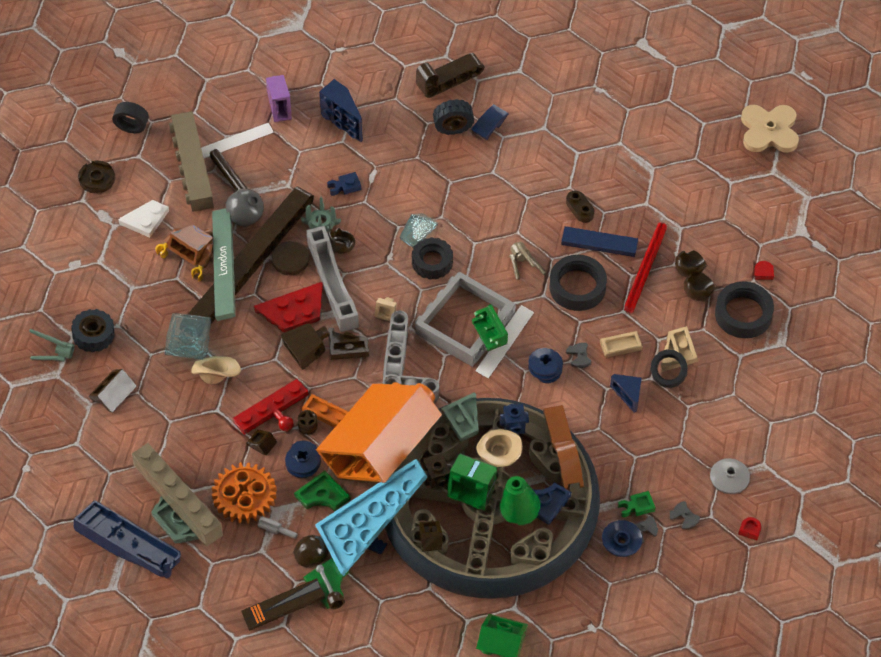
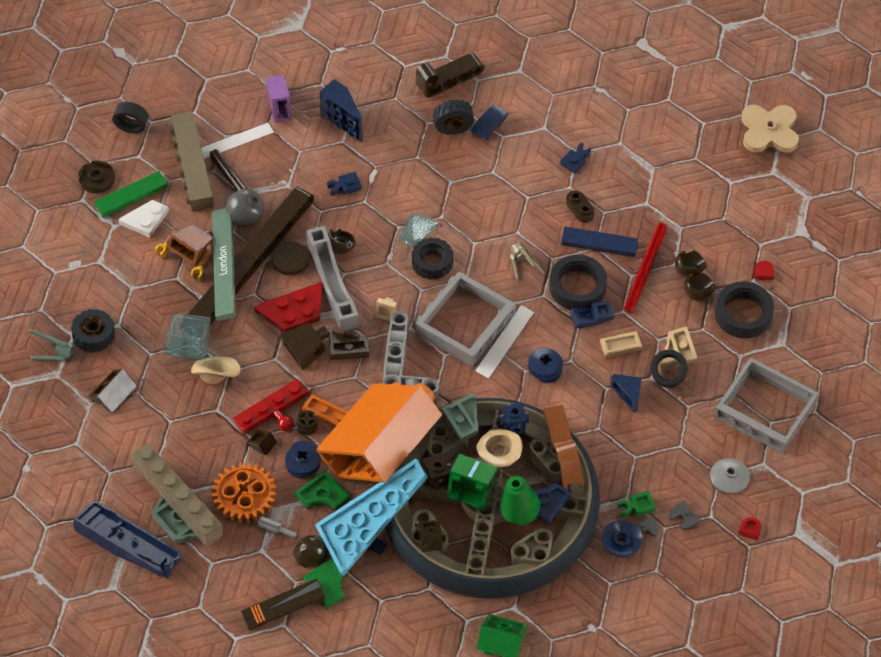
(130, 194): none -> green tile
(331, 219): sand green piece -> none
(334, 599): dark brown hinge -> none
(490, 328): green hinge -> none
(575, 159): none -> dark blue plate
(582, 360): dark grey piece -> none
(595, 314): none -> dark blue slope
(752, 427): none -> light grey window

